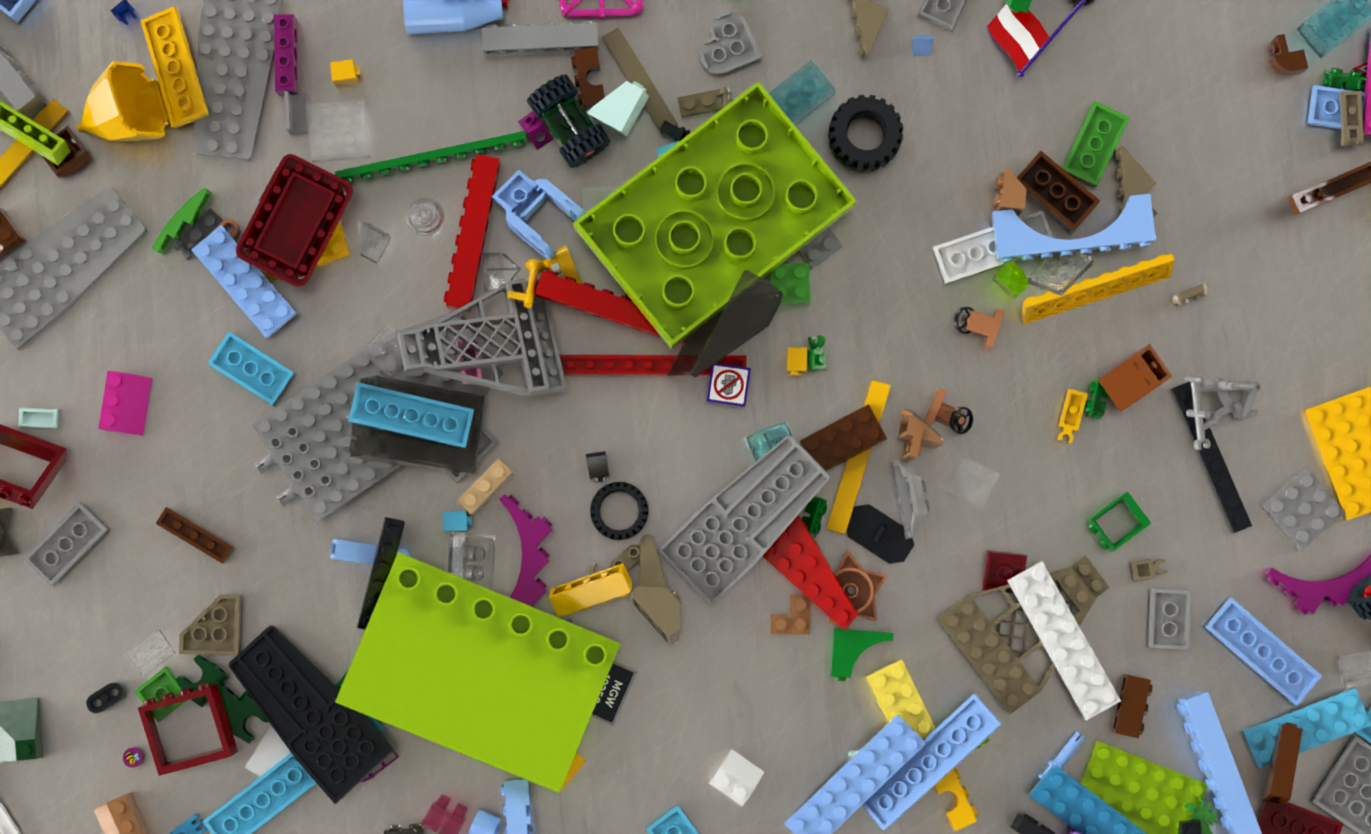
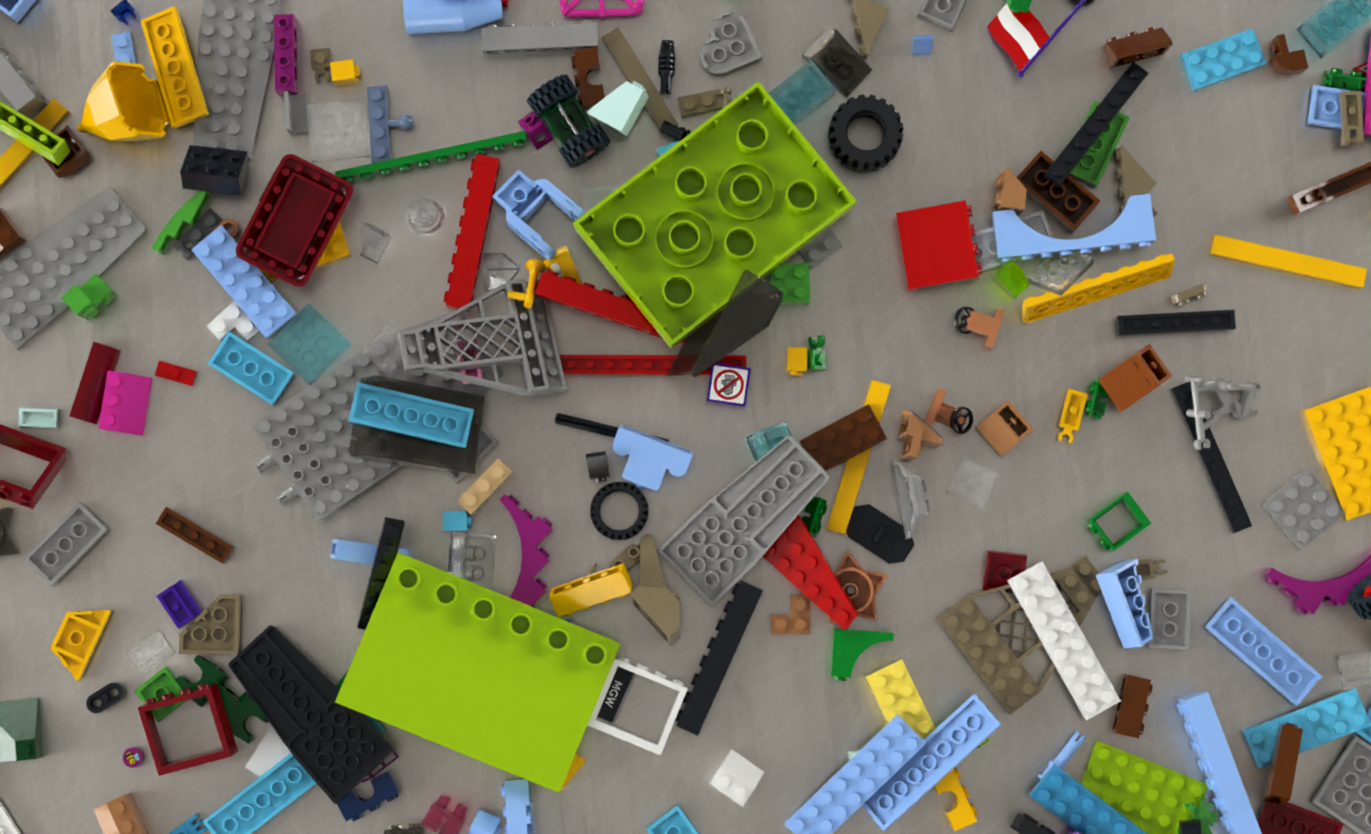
(79, 638): none -> yellow wing
(89, 298): none -> bright green brick
(92, 385): none -> dark red brick
(124, 47): none -> light blue plate
(175, 373): none -> red piece
(179, 604): none -> dark purple plate
(215, 170): none -> black brick
(233, 318): none -> white plate
(309, 344): none -> clear light blue plate
(321, 61): none -> dark tan plate
(380, 123): none -> sand blue plate
(384, 787): none -> dark blue arch
(588, 425): none -> black axle
(627, 736): none -> white window
(649, 457): none -> light blue brick
(666, 66): none -> black hinge
(719, 657): none -> black brick
(837, 61): none -> clear smoke slope
(938, 245): none -> red panel
(1004, 428): none -> medium nougat slope
(1095, 124): none -> black plate
(1125, 602): none -> light blue wedge
(1136, 47): none -> reddish brown slope
(1176, 322): none -> black plate
(1223, 59): none -> medium azure plate
(1288, 261): none -> yellow tile

